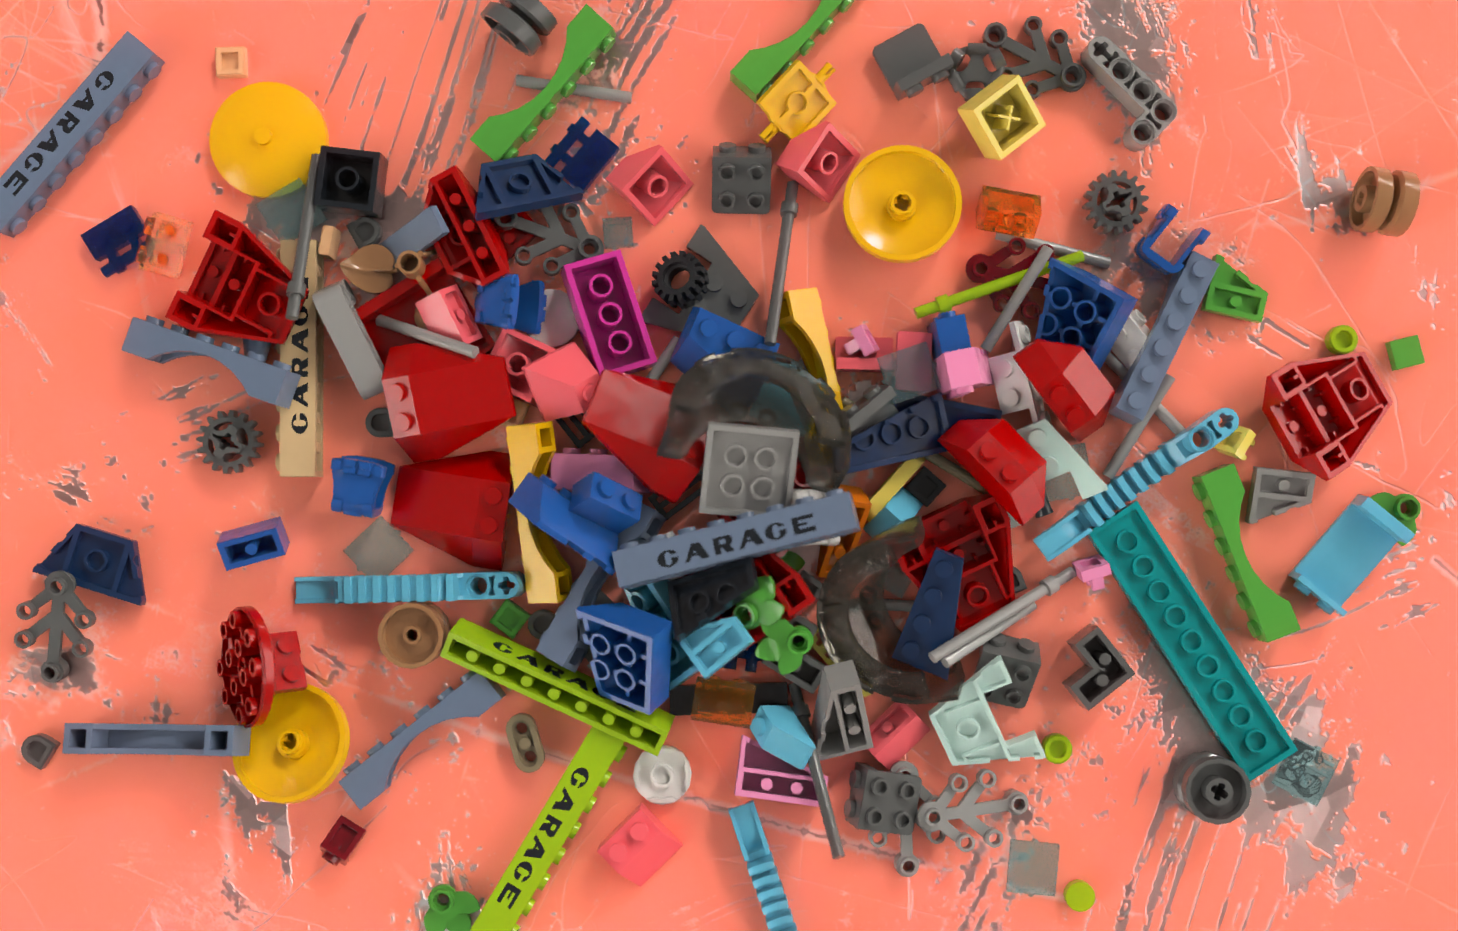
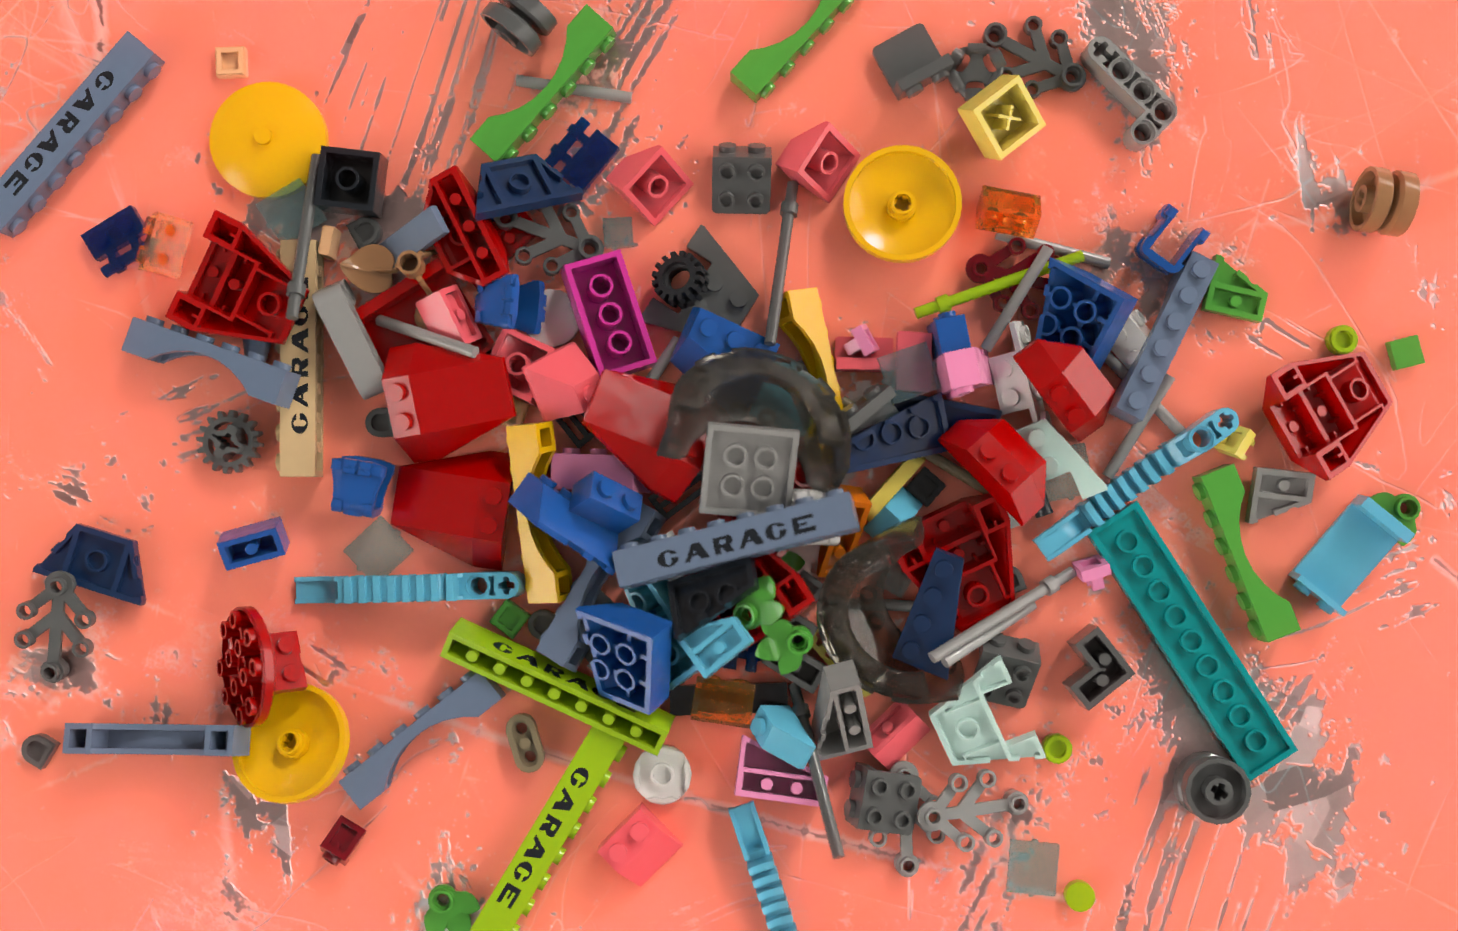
(397, 630): medium nougat wheel -> none
(796, 101): yellow plate -> none
(1121, 212): dark grey gear -> none
(1306, 772): clear light blue piece -> none

